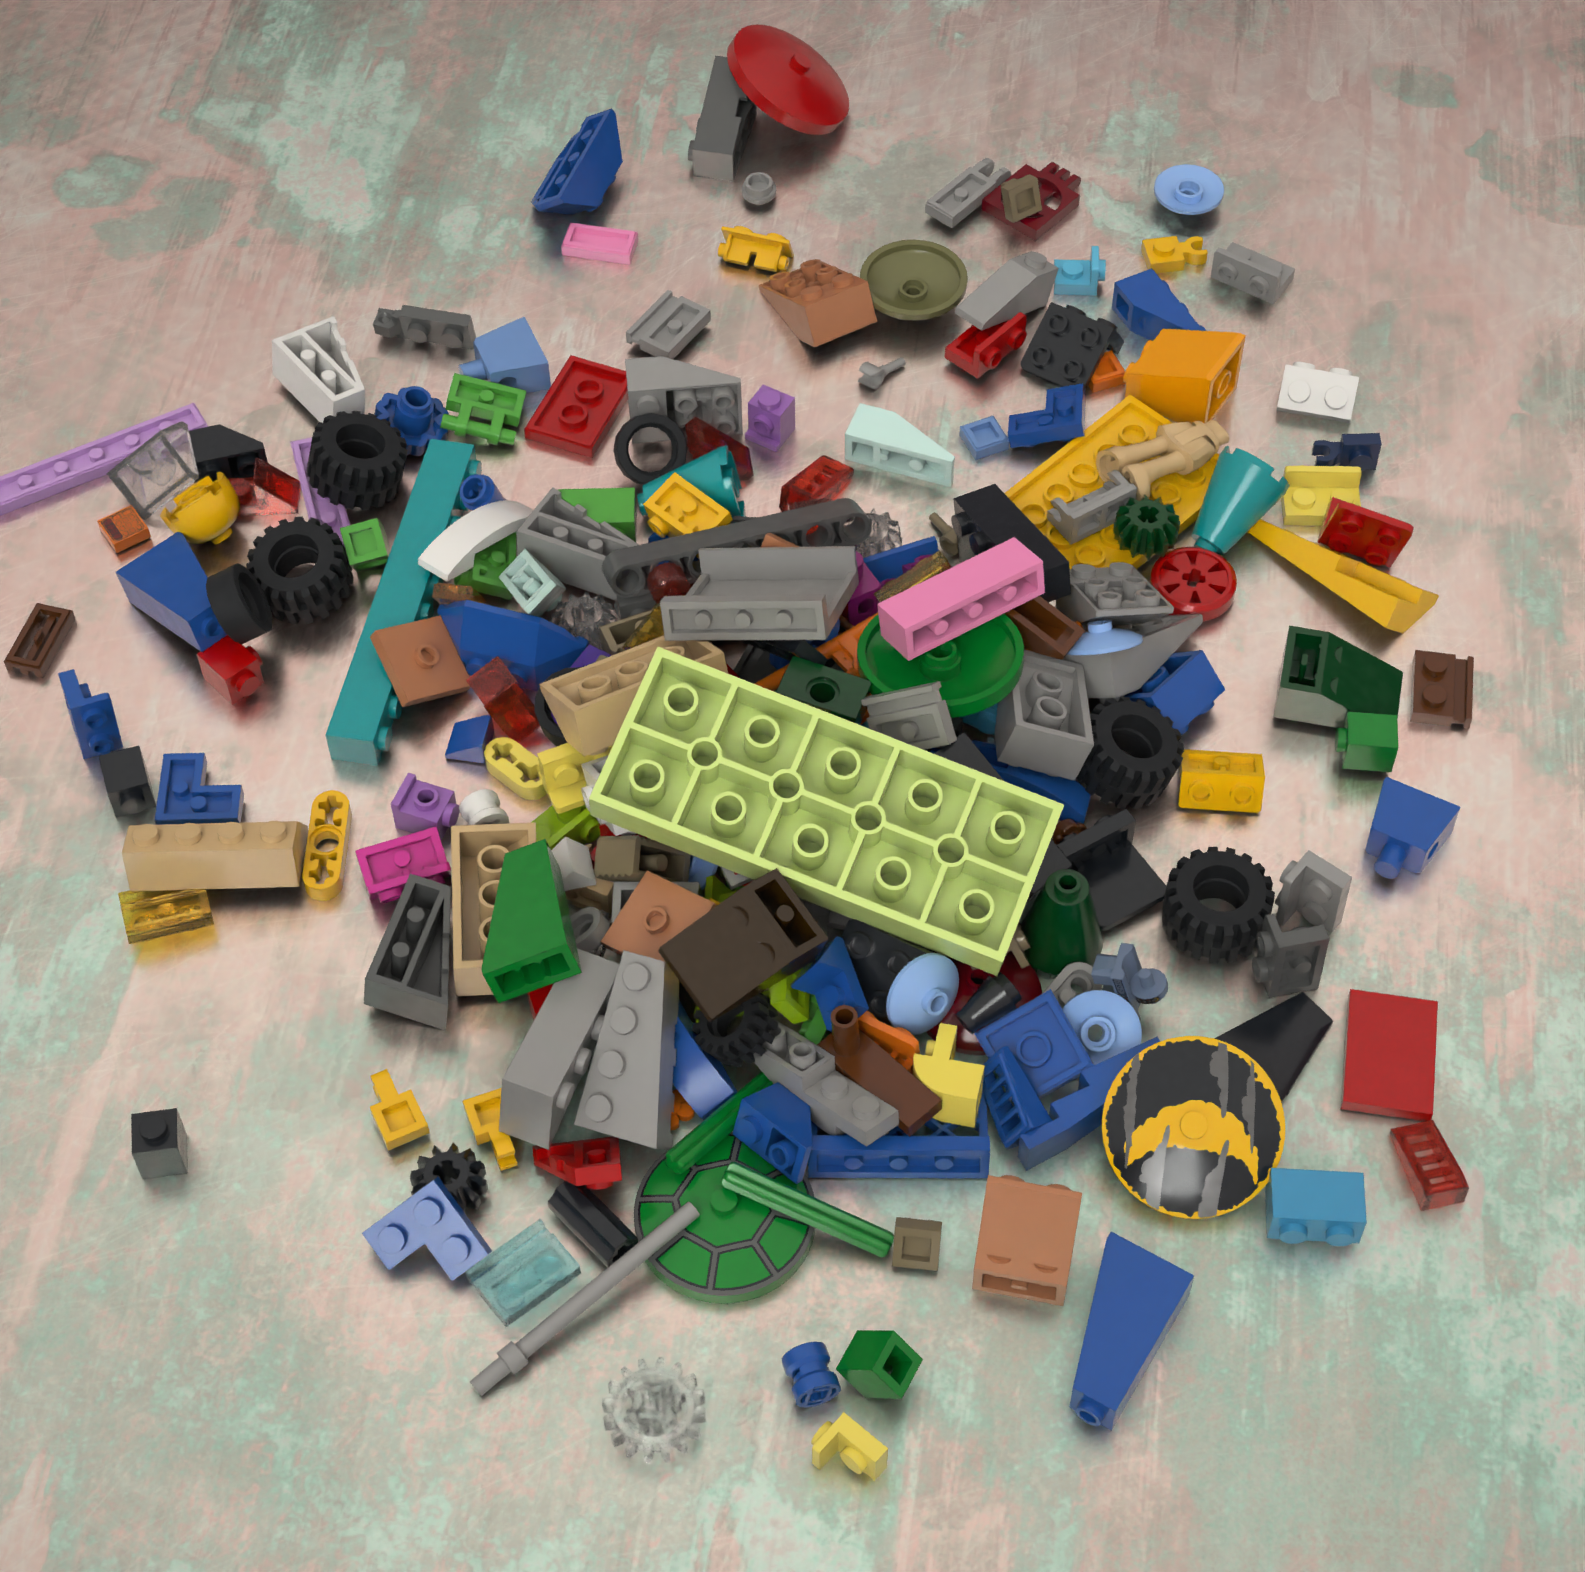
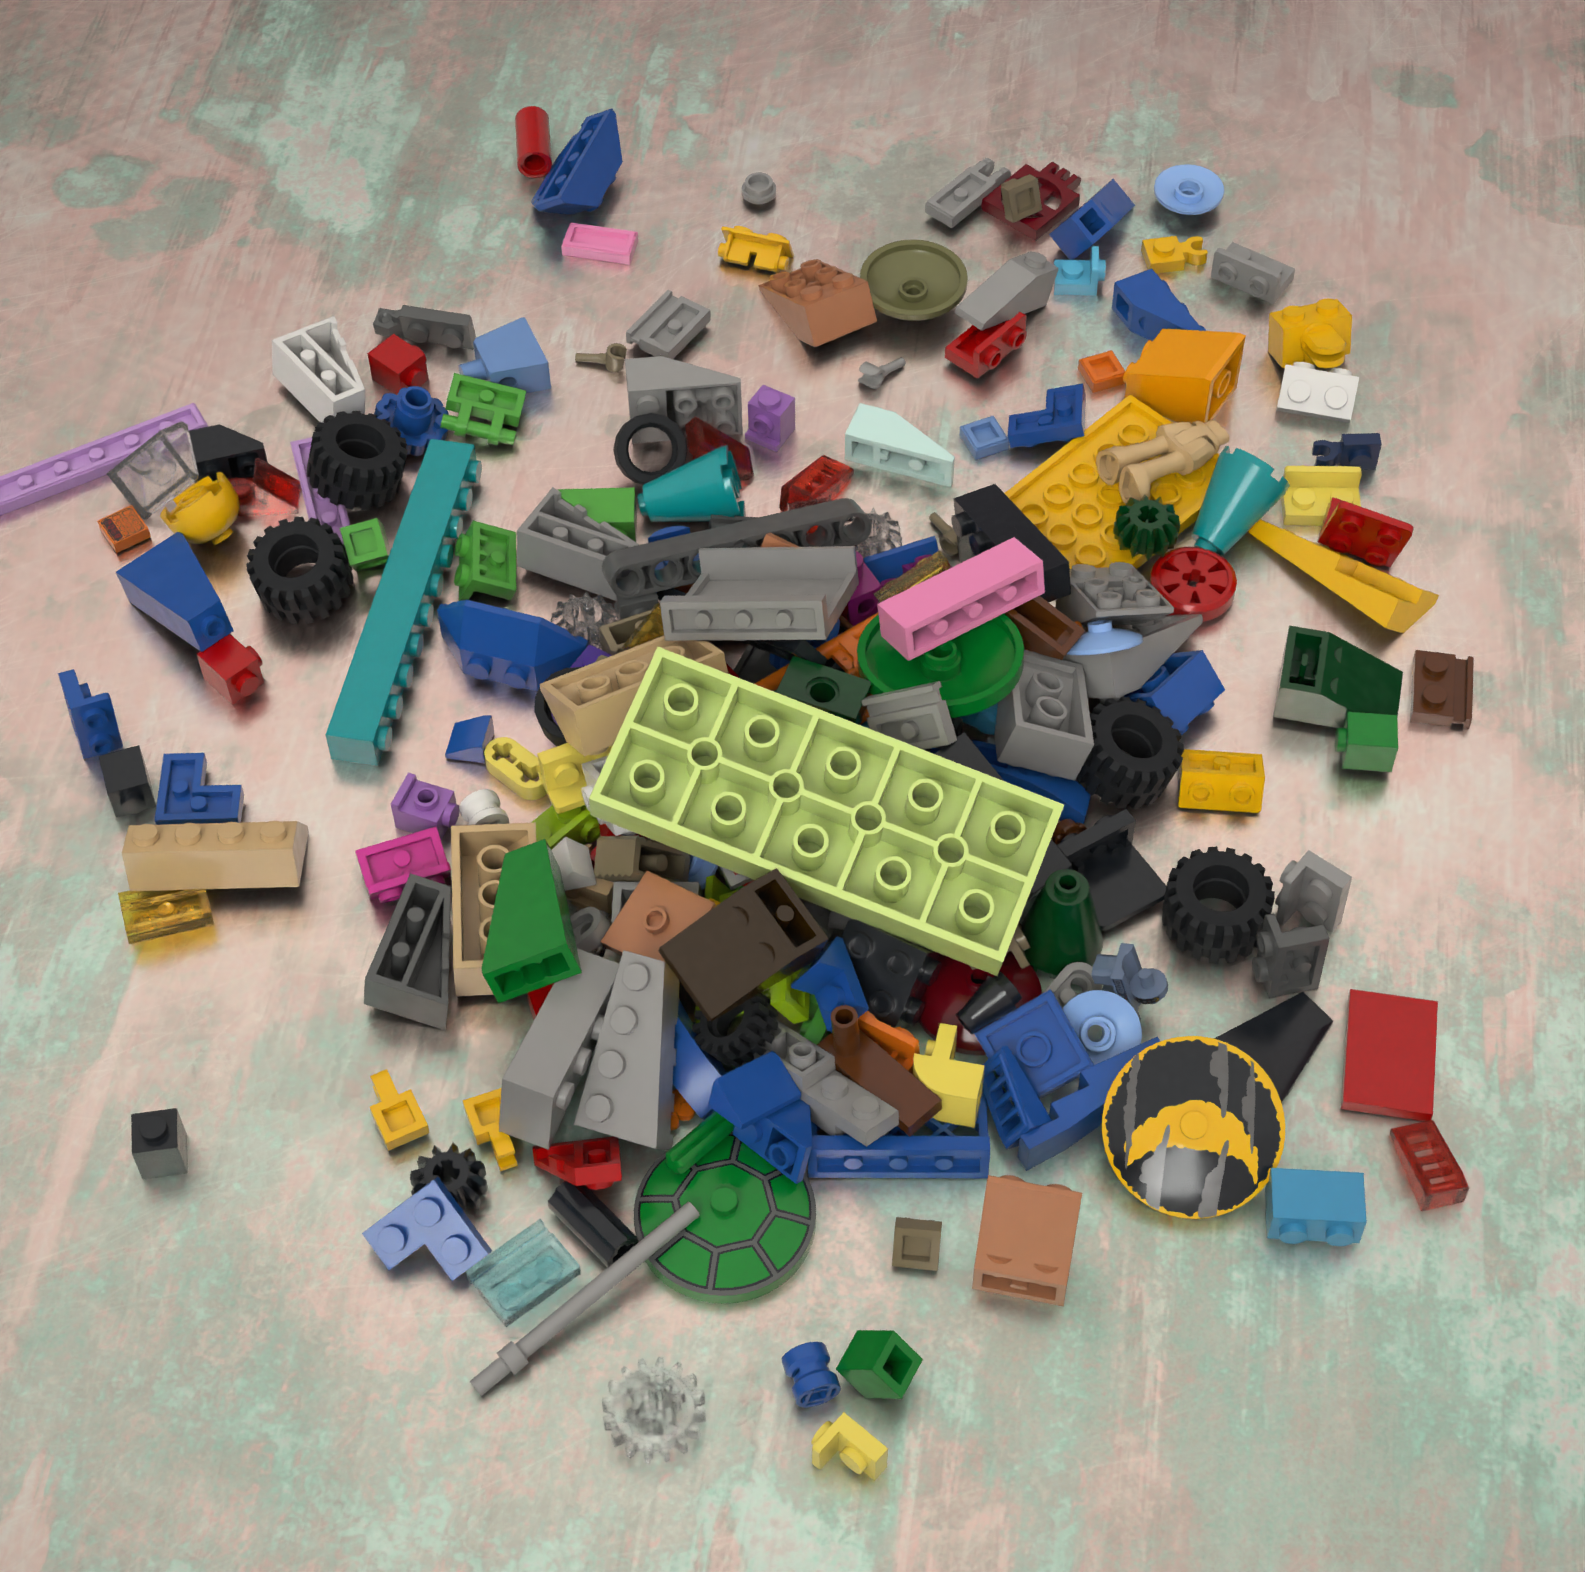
(46, 641): reddish brown tile -> none
(239, 603): black tyre -> none
(333, 860): yellow beam -> none
(398, 364): none -> red brick
(421, 661): nougat plate -> none
(450, 593): clear orange tile -> none
(456, 546): white slope -> none
(479, 491): blue cone -> none
(505, 699): clear red slope -> none
(532, 584): light aqua slope -> none
(533, 142): none -> red pin
(579, 407): red tile -> none
(612, 358): none -> dark tan hand
(667, 580): clear red piece -> none
(683, 509): yellow bracket -> none
(722, 127): dark grey wedge -> none
(753, 1091): none -> blue slope
(788, 79): red dish -> none
(807, 1209): green axle -> none
(922, 993): light blue dish -> none
(1069, 346): black bracket -> none
(1091, 511): light grey hinge -> none
(1092, 220): none -> blue slope
(1127, 1322): blue slope -> none
(1311, 334): none -> yellow brick
(1408, 828): blue torso -> none

